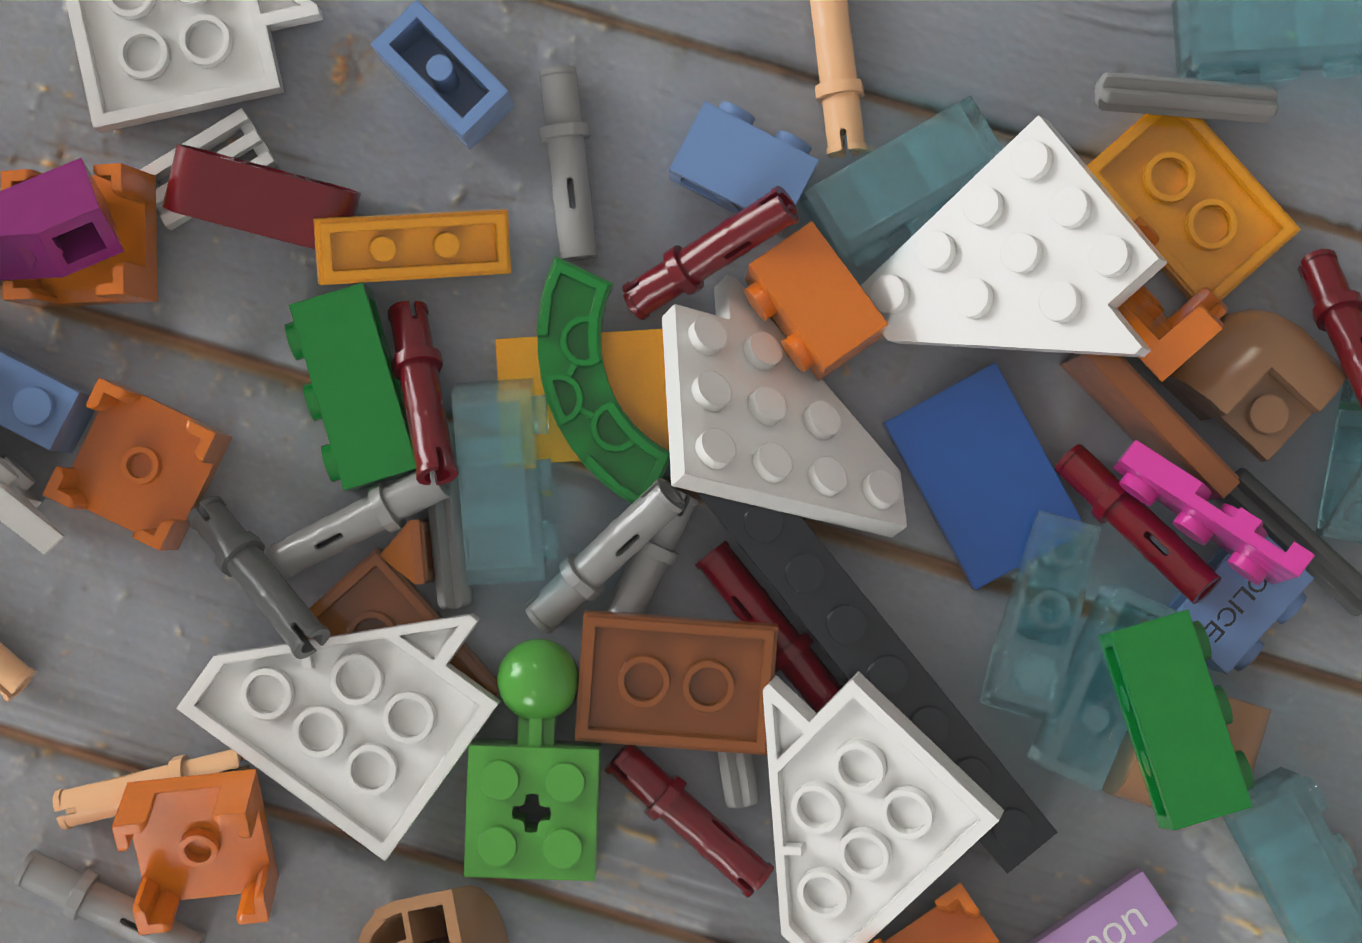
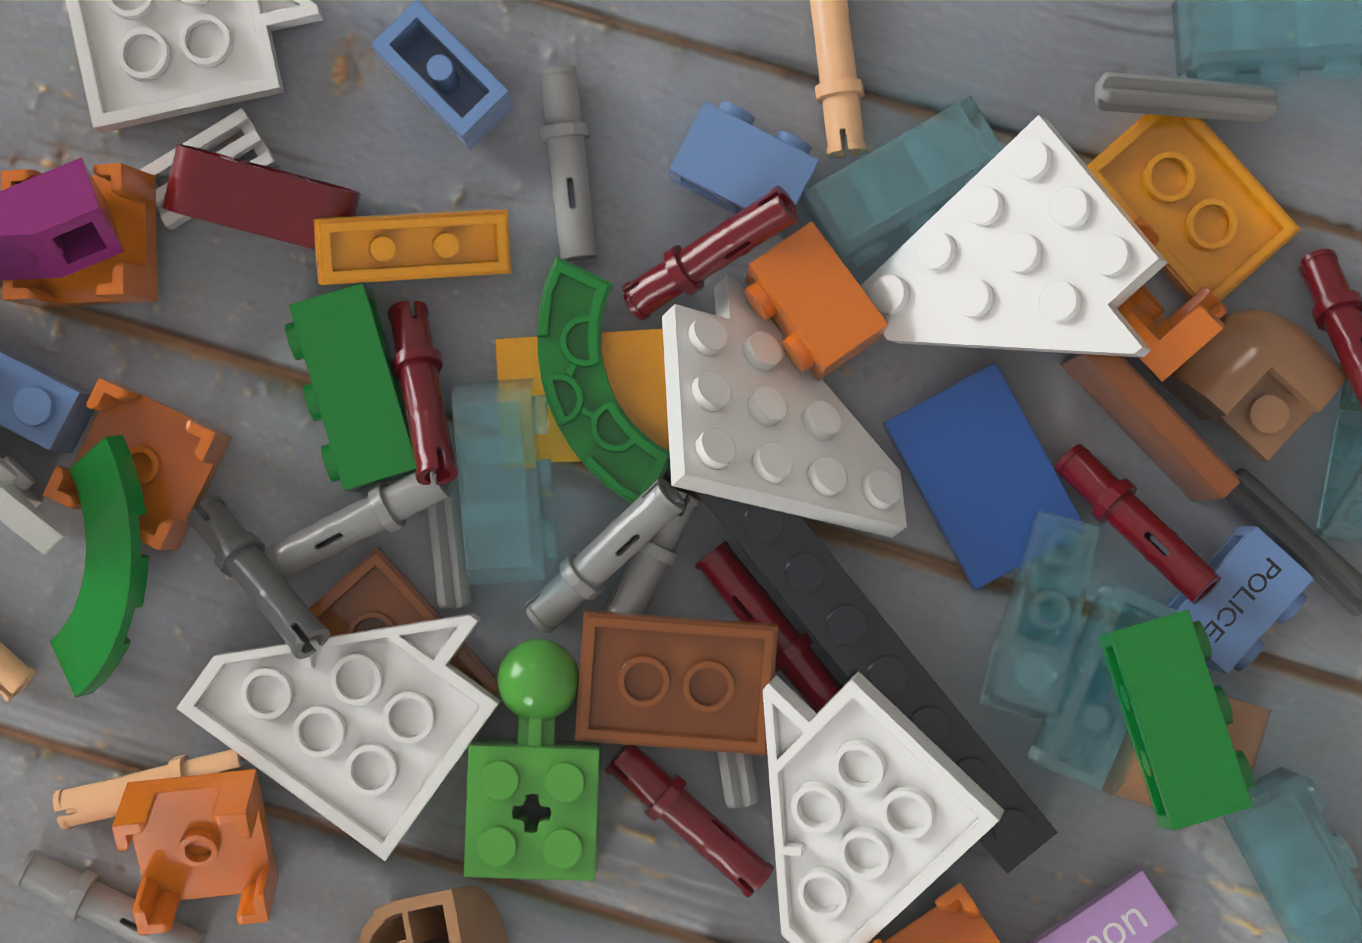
(114, 569): none -> green tile
(412, 552): dark orange slope -> none
(1235, 530): dark pink wing -> none

